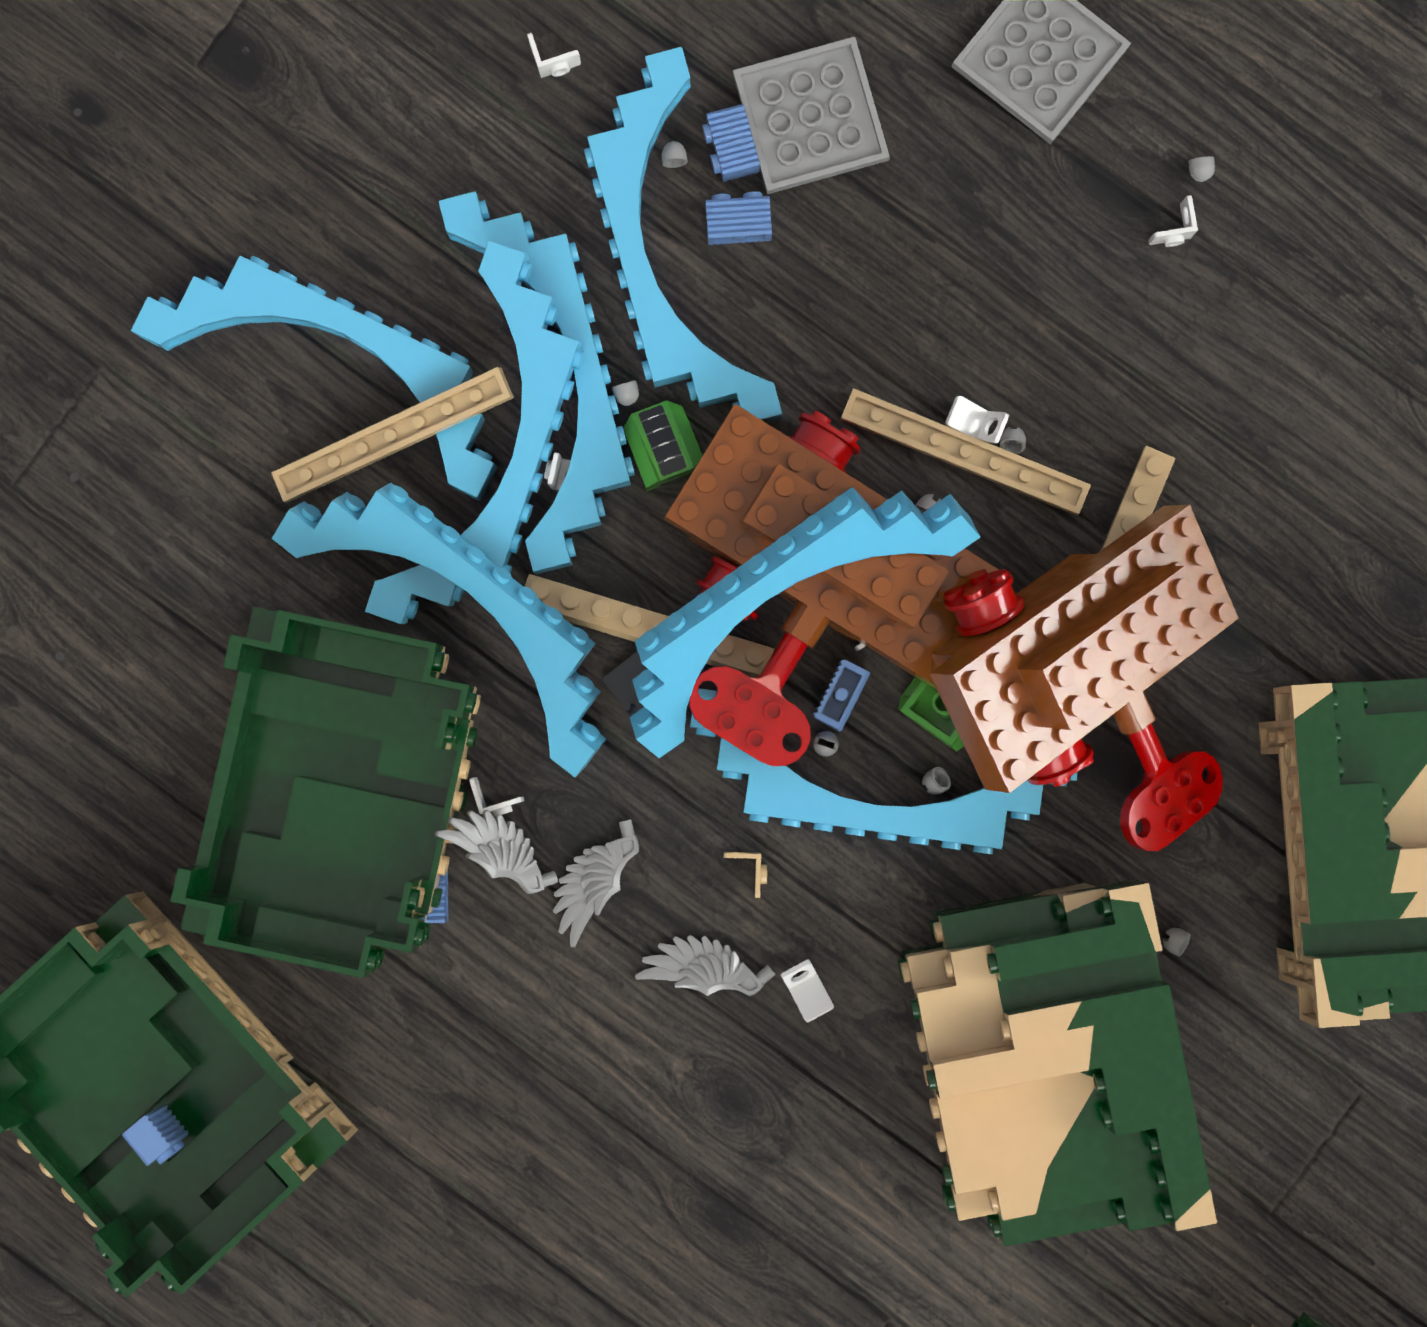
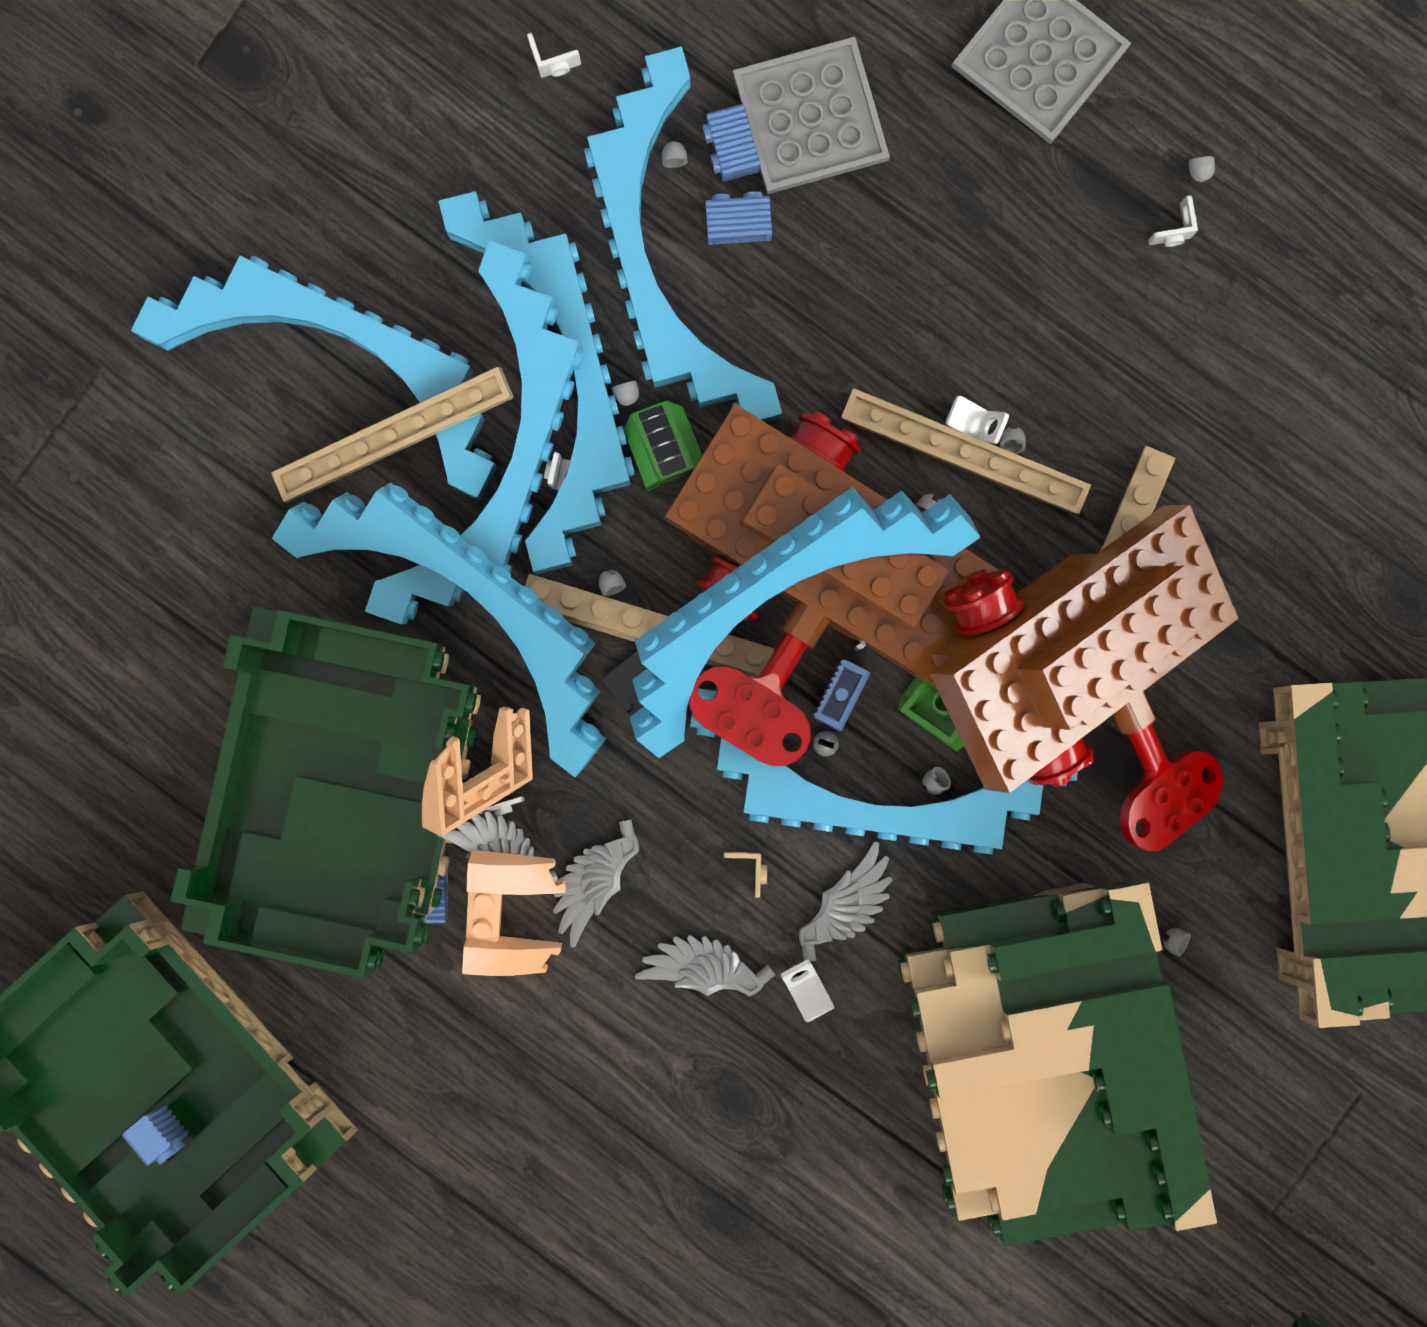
(451, 803): none -> light nougat wedge
(487, 880): none -> light nougat wedge
(611, 583): none -> light grey hinge
(847, 904): none -> light grey animal

